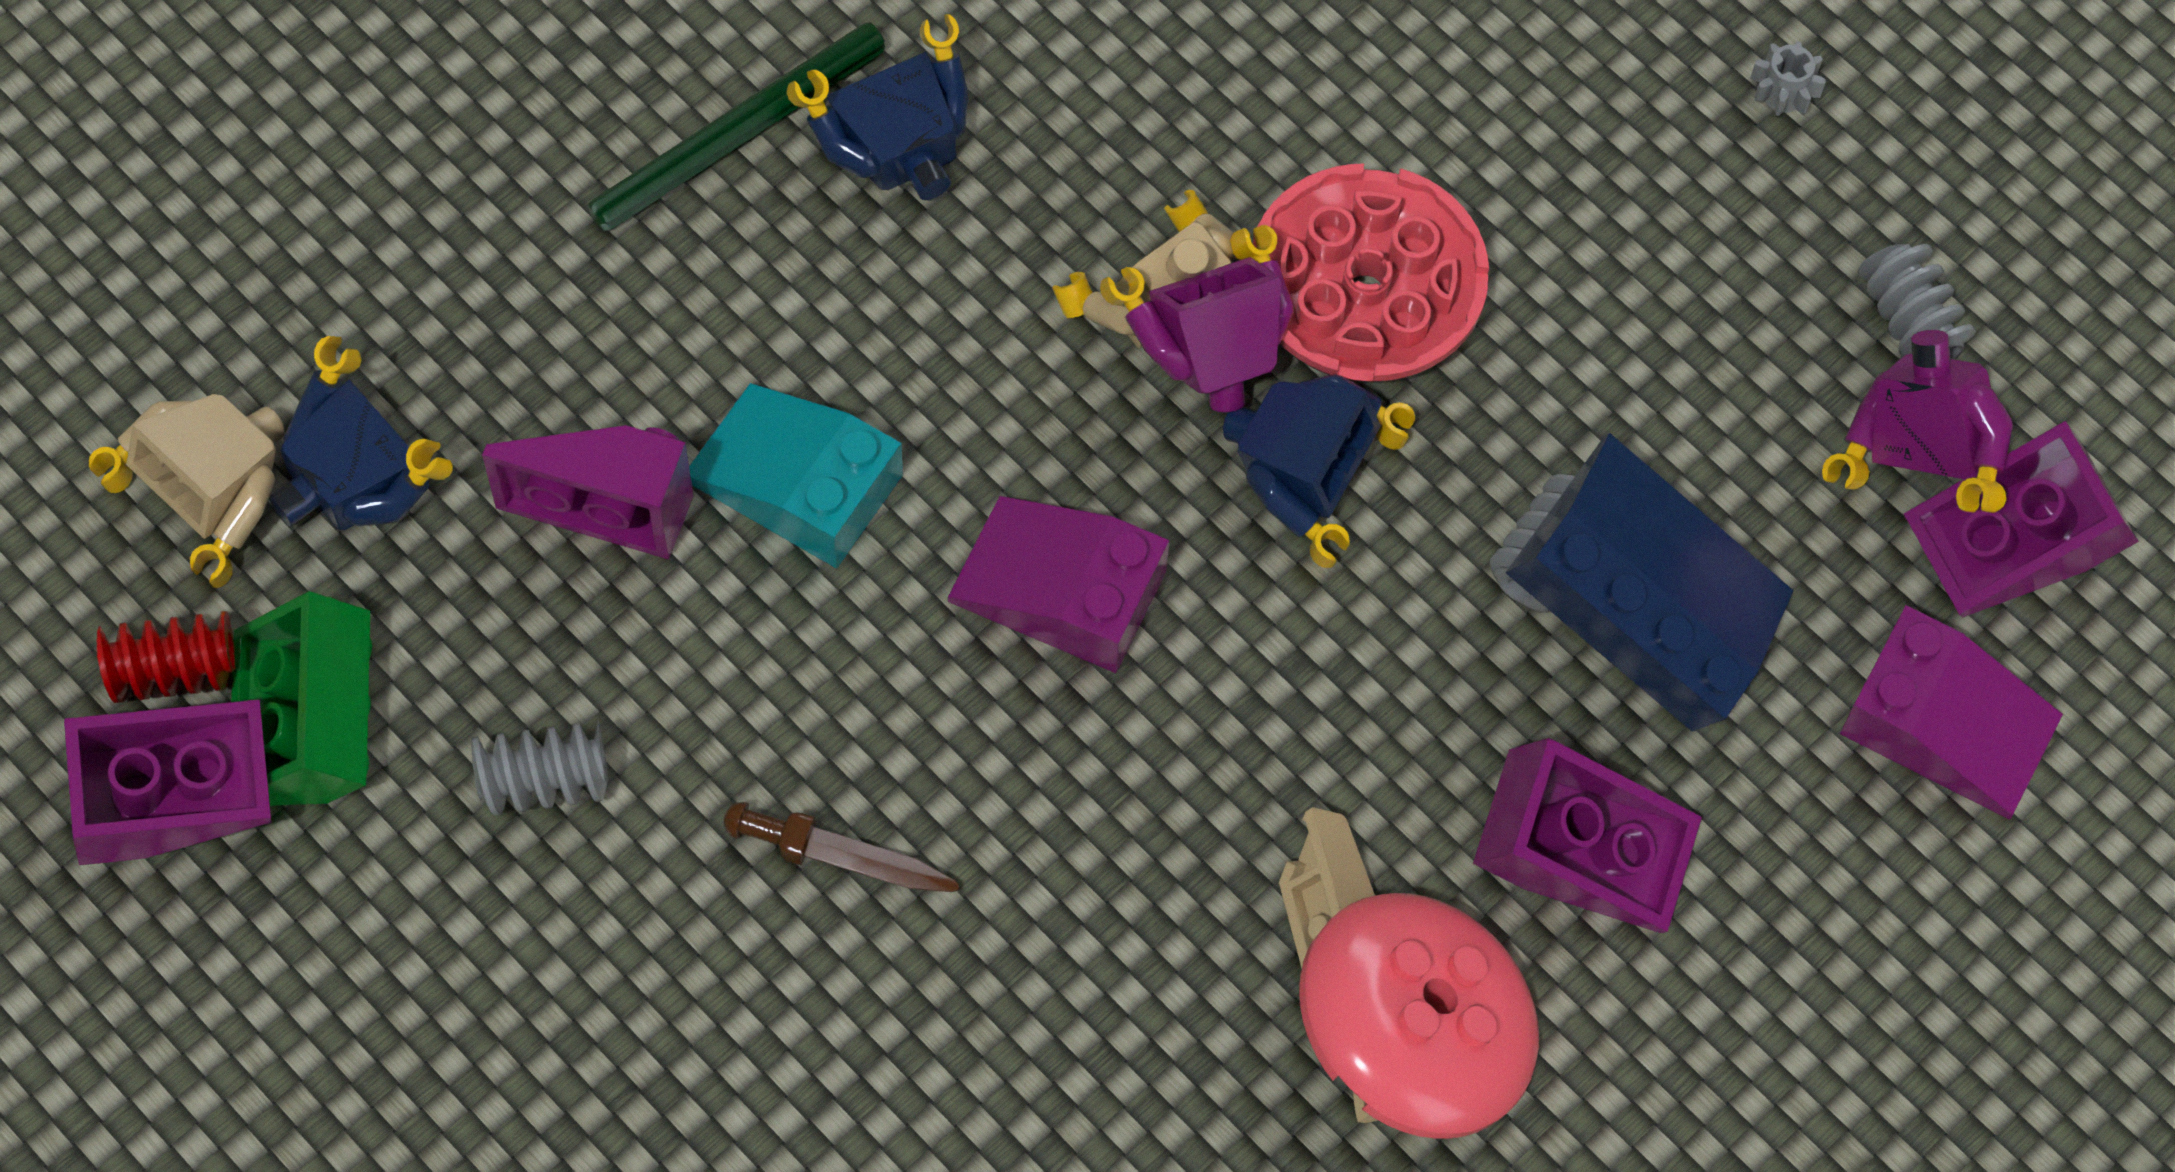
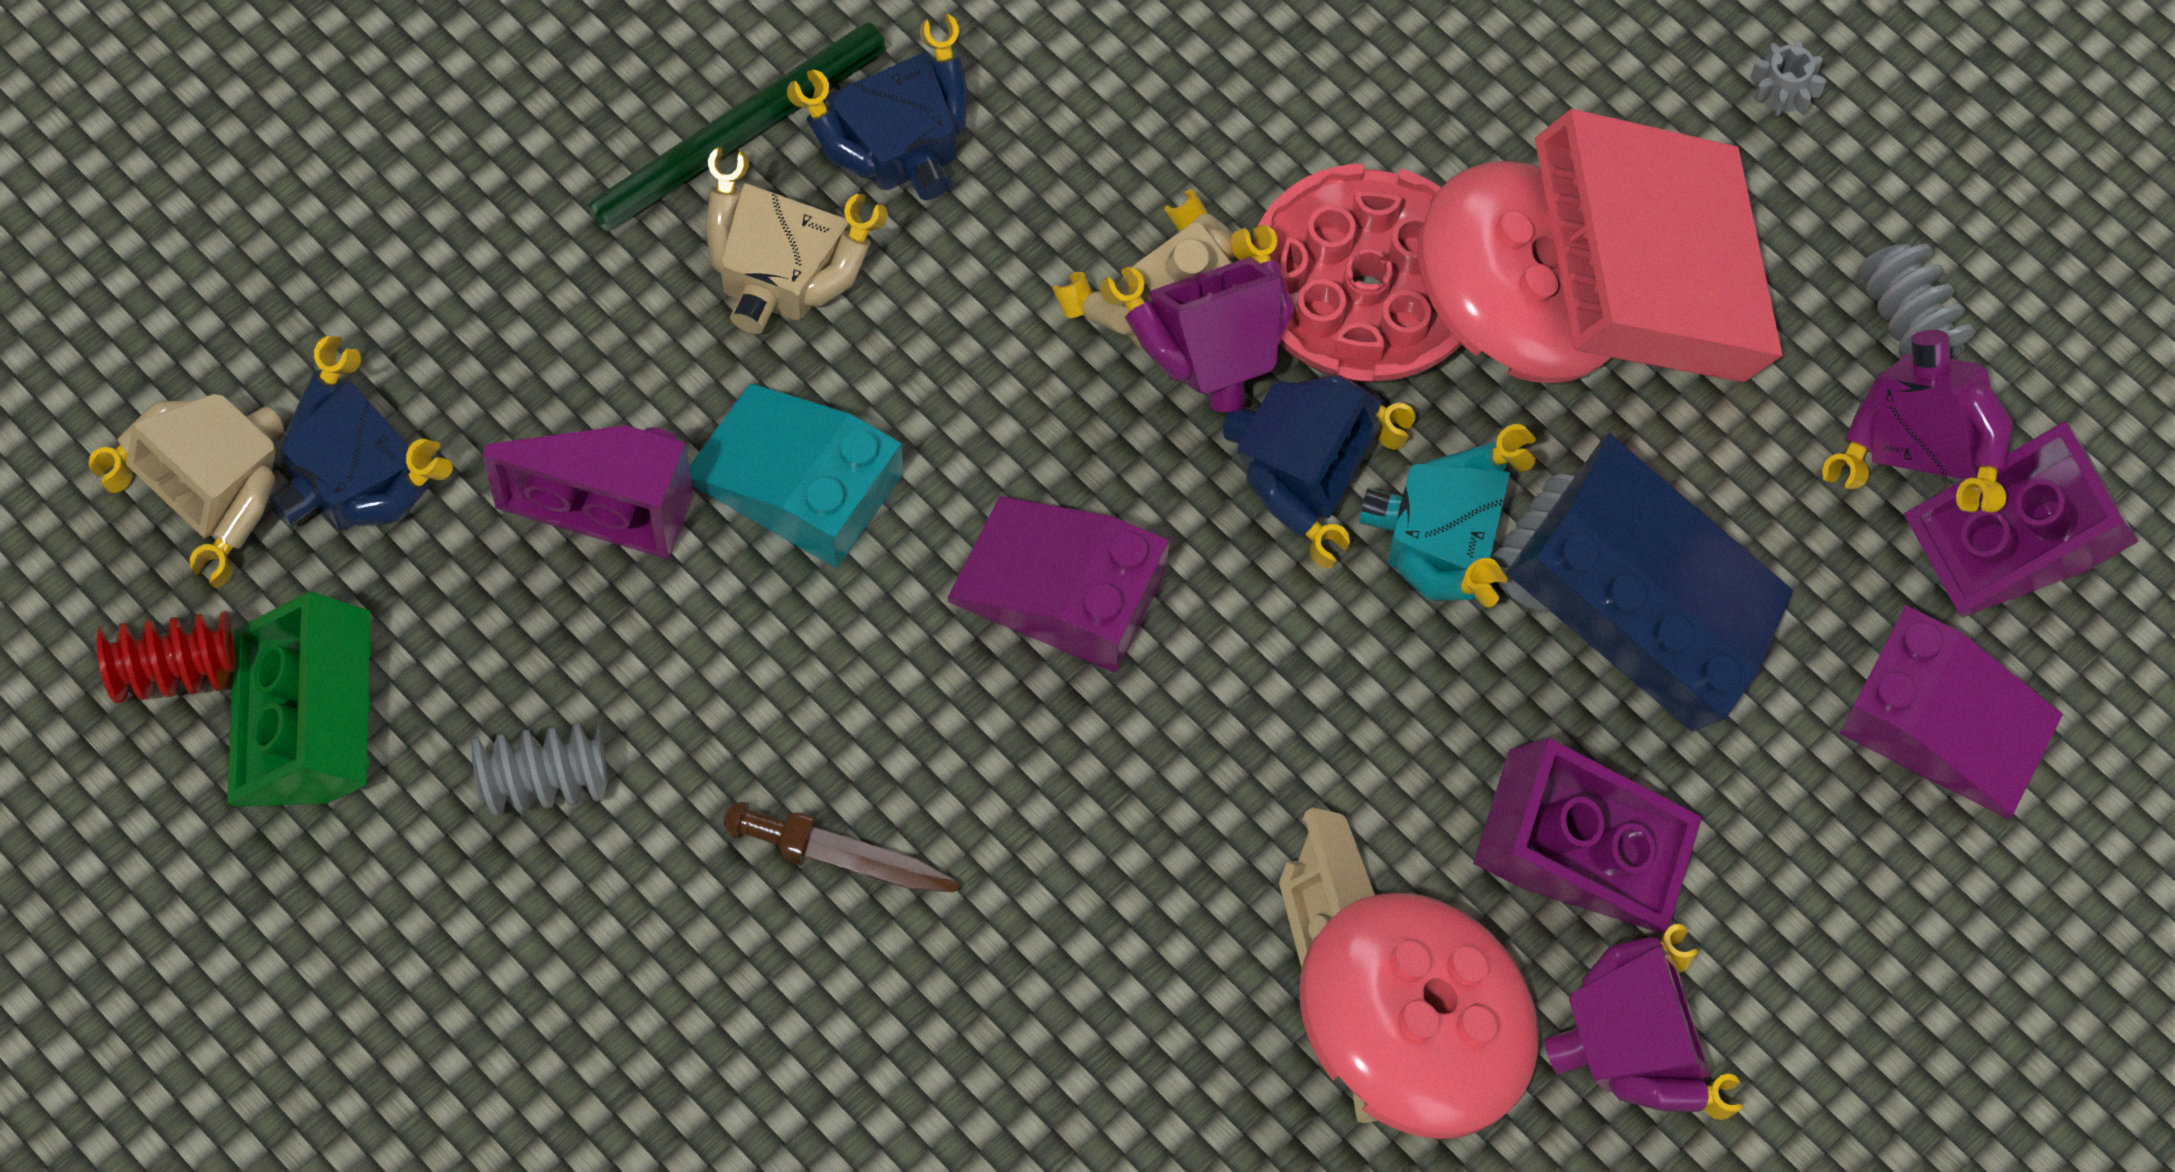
(164, 779): magenta slope -> none
(779, 250): none -> tan torso
(1451, 518): none -> teal torso
(1497, 272): none -> coral brick
(1641, 1030): none -> magenta torso
(1657, 247): none -> coral brick

